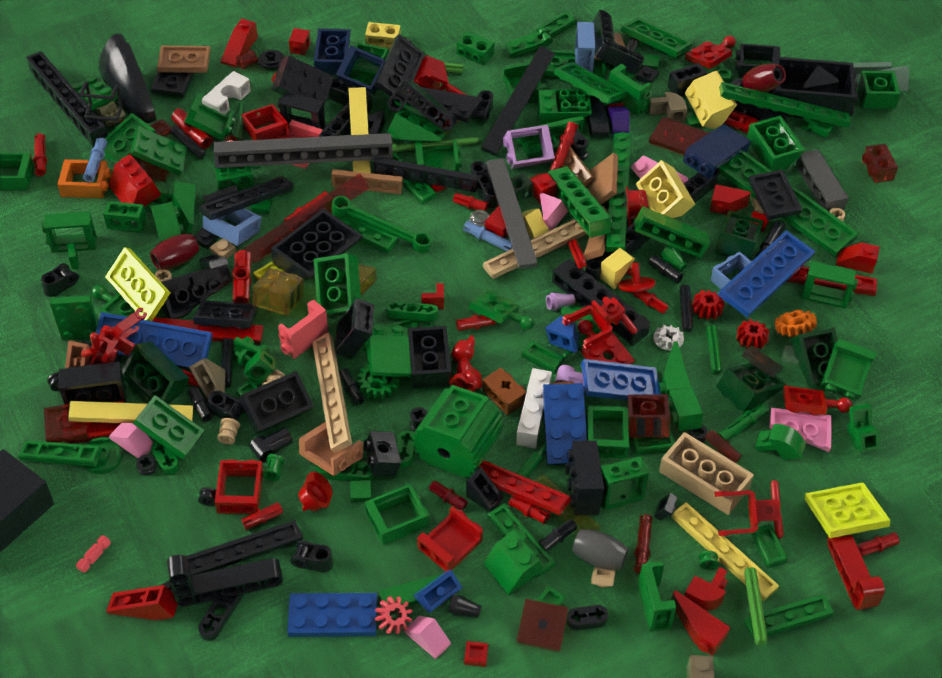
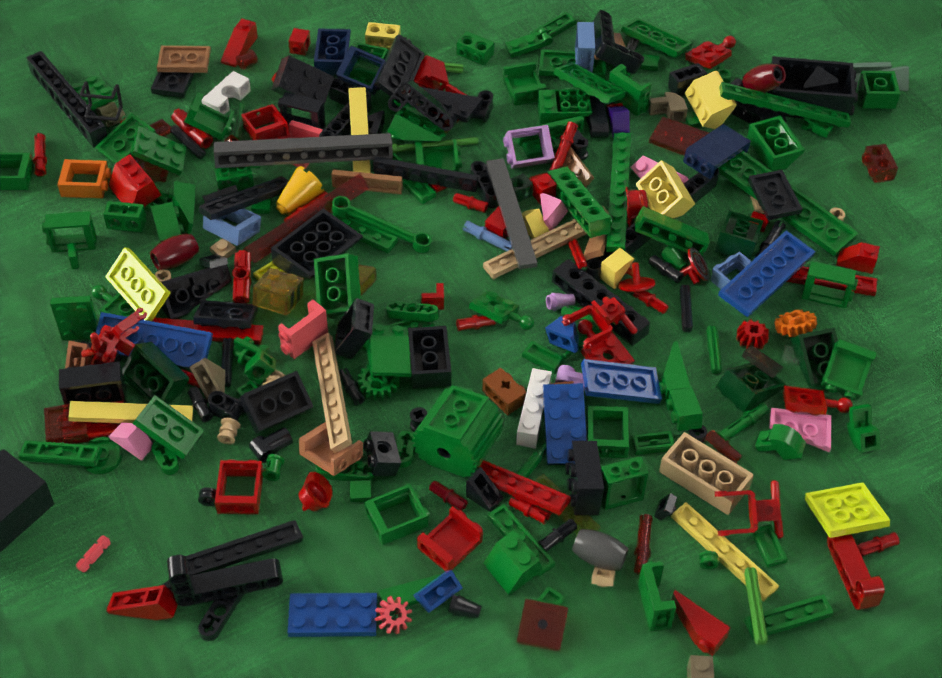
(53, 381): black bush -> none
(58, 280): black piece -> none
(97, 154): medium blue pin -> none
(120, 67): black panel -> none
(146, 470): black bush -> none
(205, 238): black plate -> none
(262, 516): red axle -> none
(271, 55): black gear -> none
(299, 191): none -> yellow cone
(308, 556): black piece -> none
(428, 635): bright pink slope -> none
(467, 376): red animal -> none
(476, 654): red tile -> none
(479, 217): clear plate -> none
(518, 100): black tile -> none
(587, 617): black beam -> none
(605, 179): medium nougat tile -> none
(647, 75): black plate -> none
(648, 415): clear red brick -> none
(664, 342): white gear -> none
(697, 266): none -> shield
(706, 594): red brick -> none
(708, 305): red gear -> none
(728, 199): red slope -> none
(739, 121): red arm -> none
(753, 52): black window -> none
(821, 180): dark grey brick -> none

